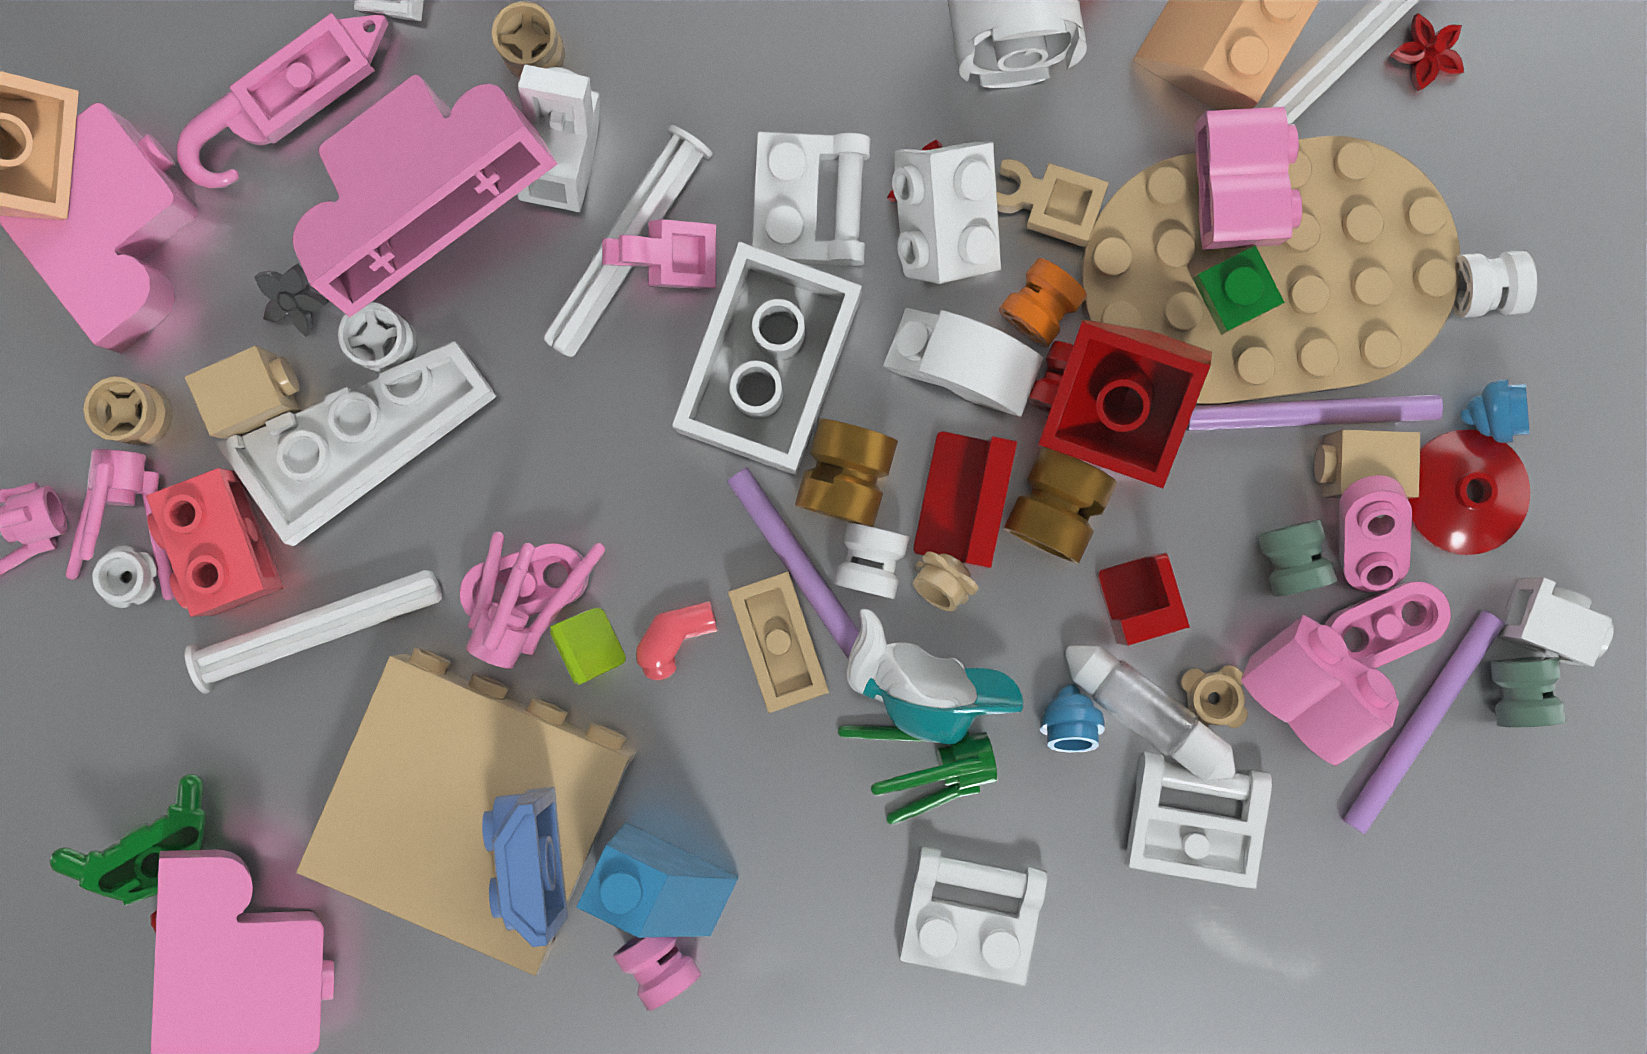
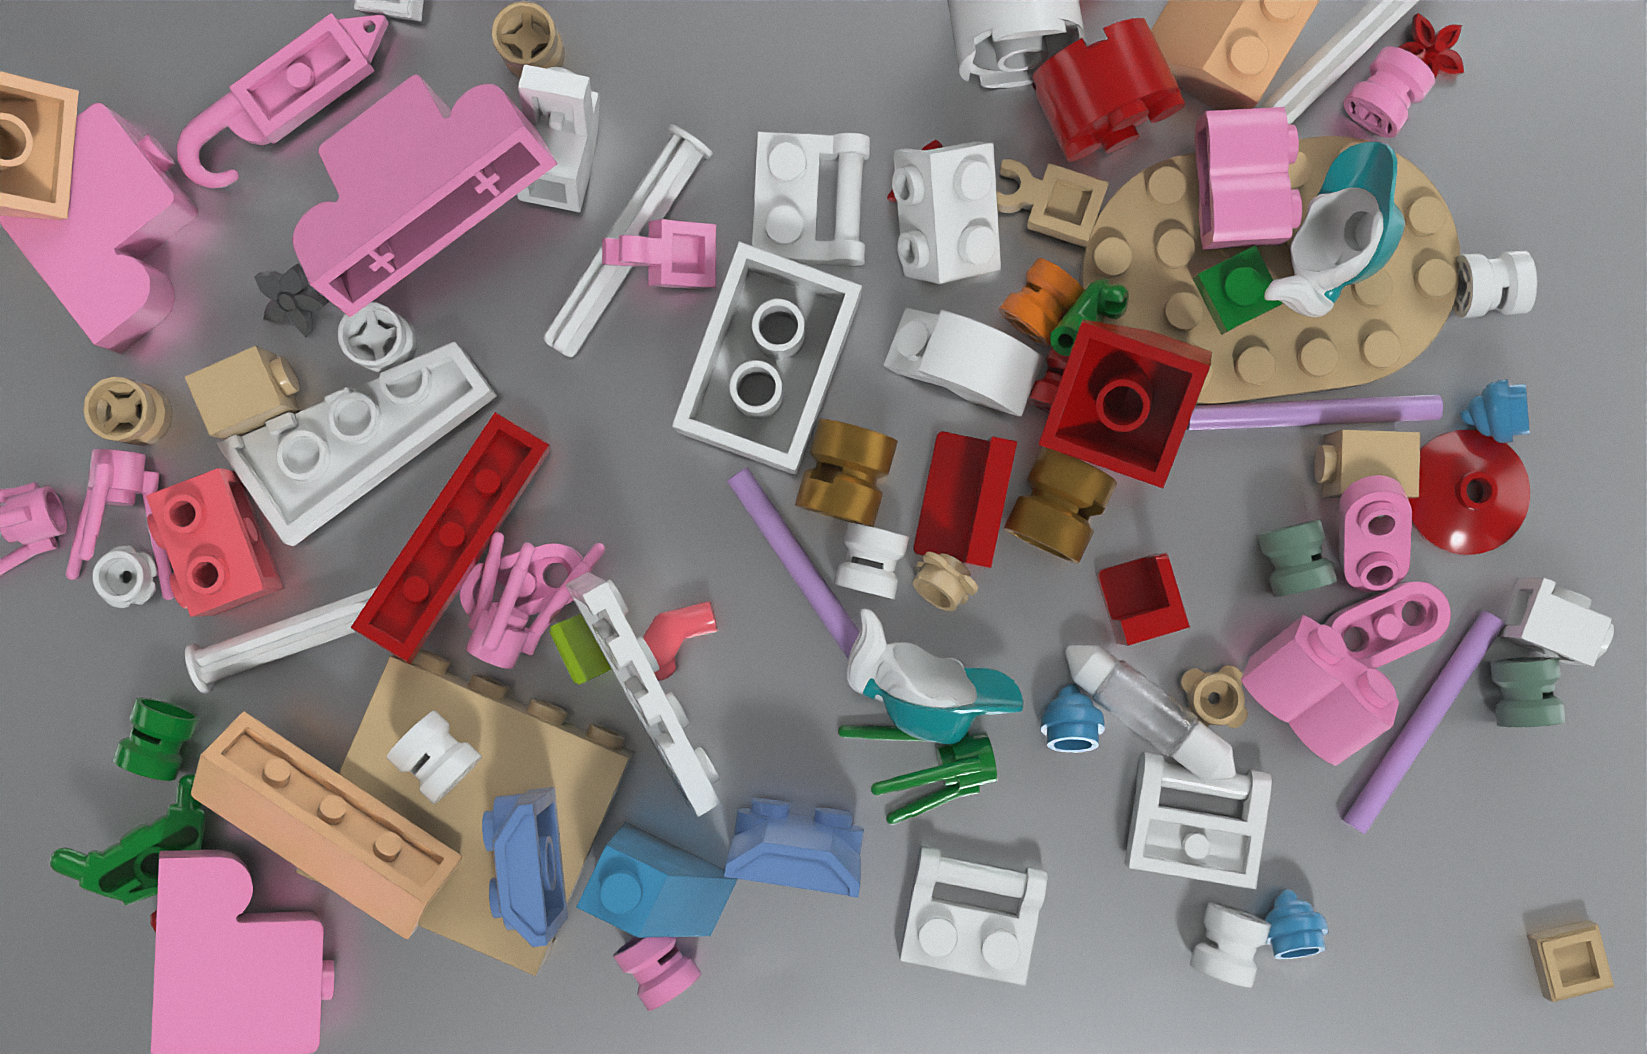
(155, 739): none -> green wheel
(323, 824): none -> light nougat panel
(433, 756): none -> white wheel
(451, 538): none -> red plate
(634, 669): none -> white wing
(778, 642): tan plate -> none
(796, 848): none -> medium blue slope
(1095, 302): none -> green arm
(1106, 89): none -> red brick
(1230, 945): none -> white wheel
(1295, 927): none -> dark azure plate
(1346, 231): none -> white hair
(1394, 84): none -> bright pink wheel
(1570, 961): none -> tan tile

